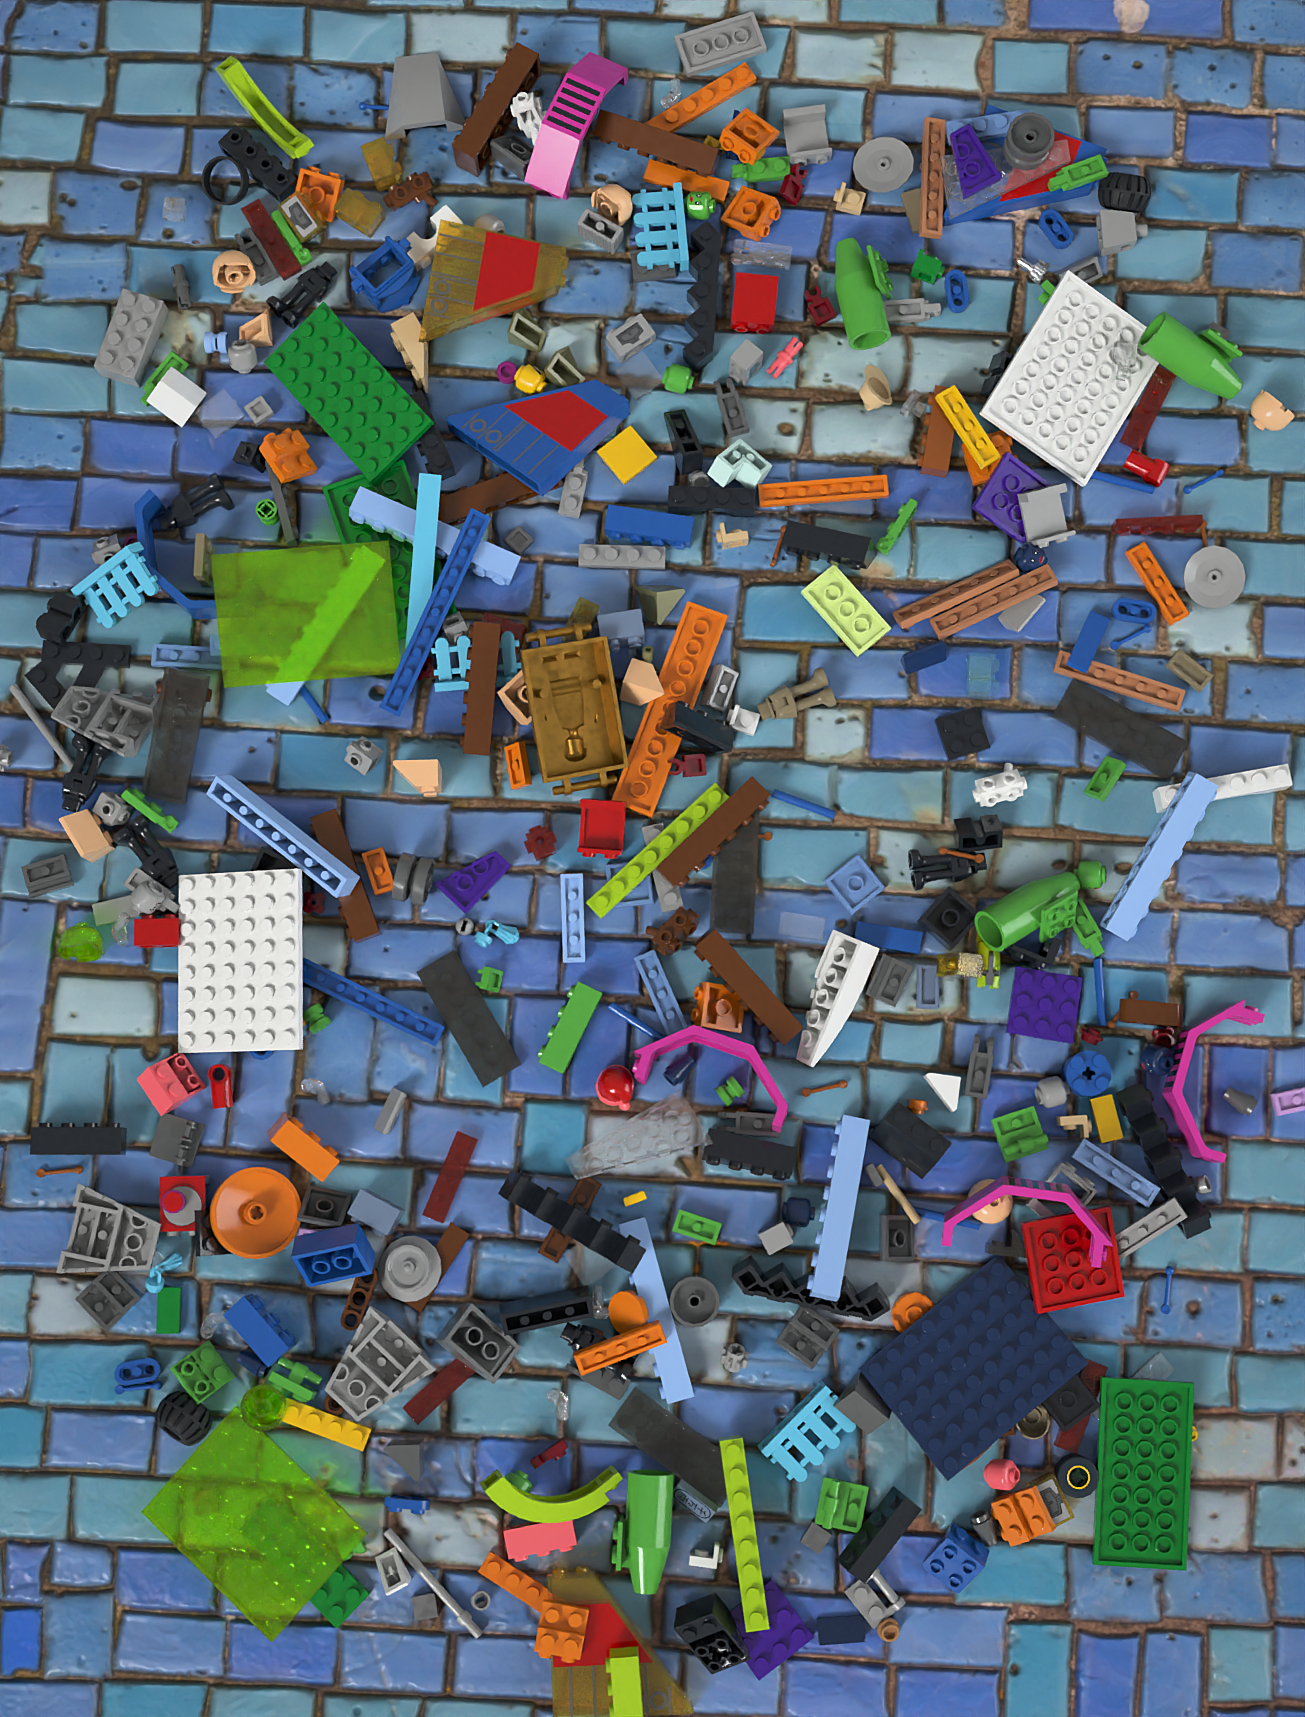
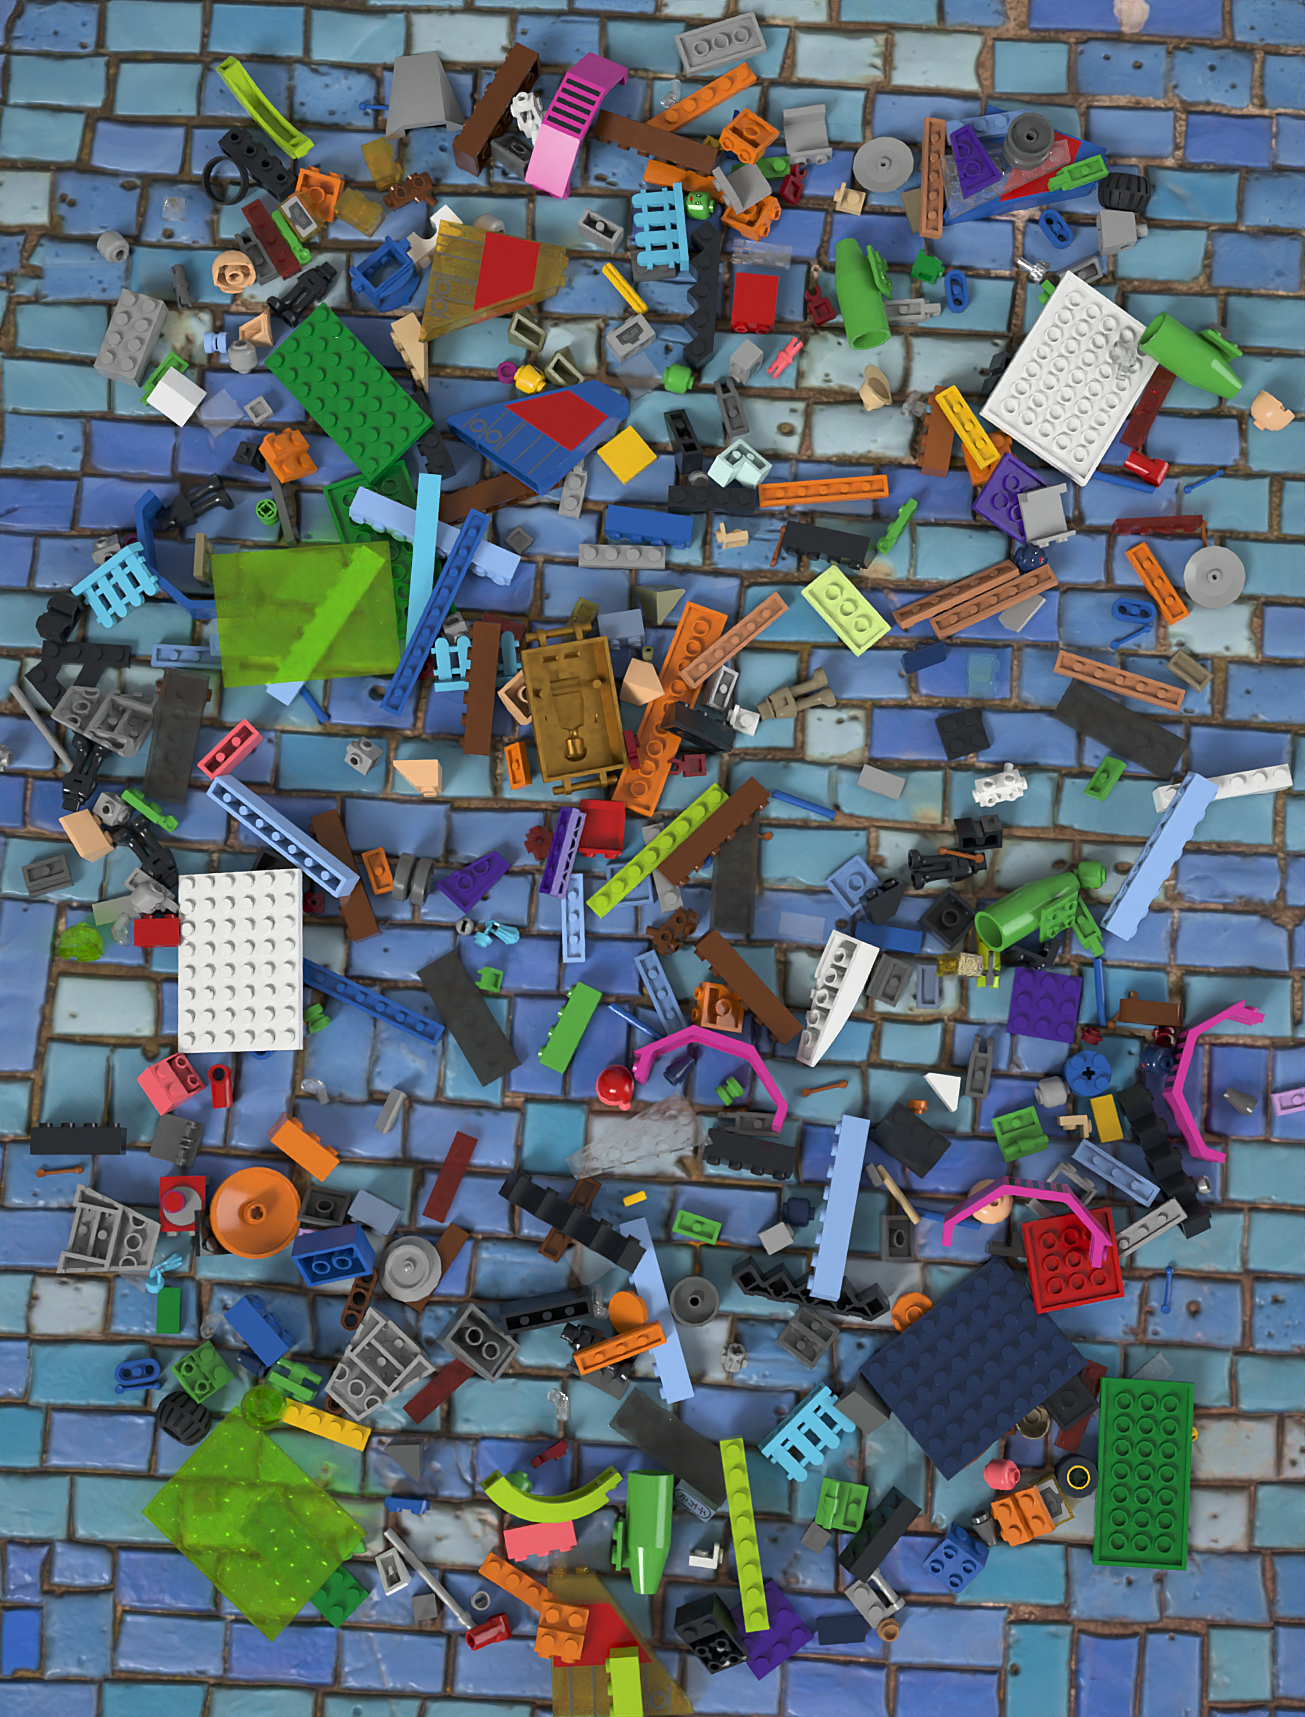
(107, 1299): dark grey slope -> none
(113, 246): none -> light grey head
(230, 750): none -> coral brick
(493, 1631): none -> red piece
(562, 852): none -> dark purple fence
(613, 203): light nougat cylinder -> none
(624, 288): none -> yellow axle
(632, 743): none -> dark red plate
(733, 640): none -> nougat plate
(742, 187): none -> light grey bracket
(881, 782): none -> light grey tile
(883, 901): none -> black slope
(1088, 641): blue tile -> none

